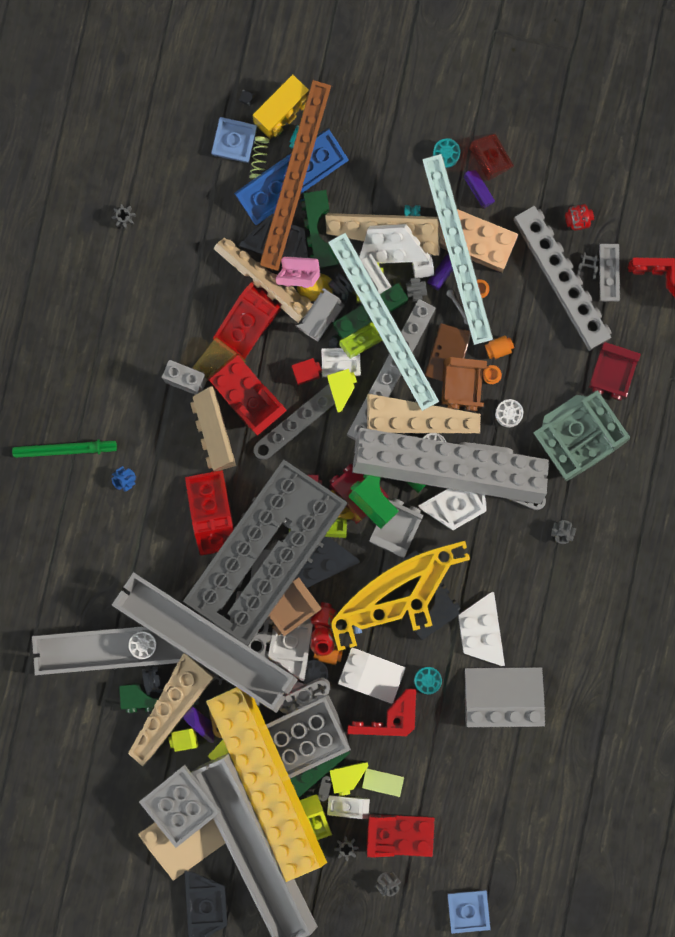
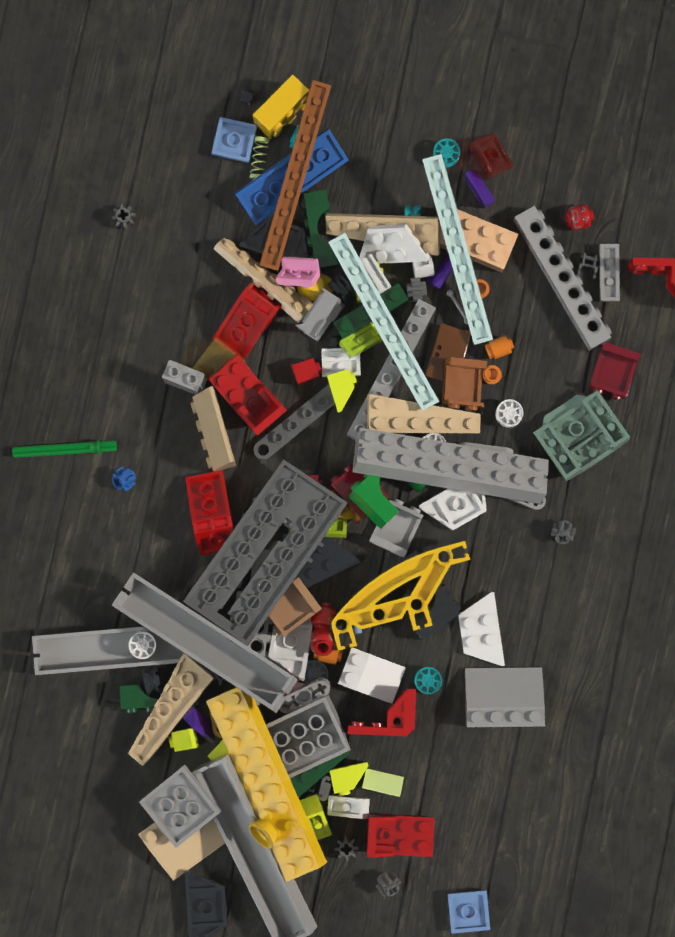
(263, 832): none -> yellow hat

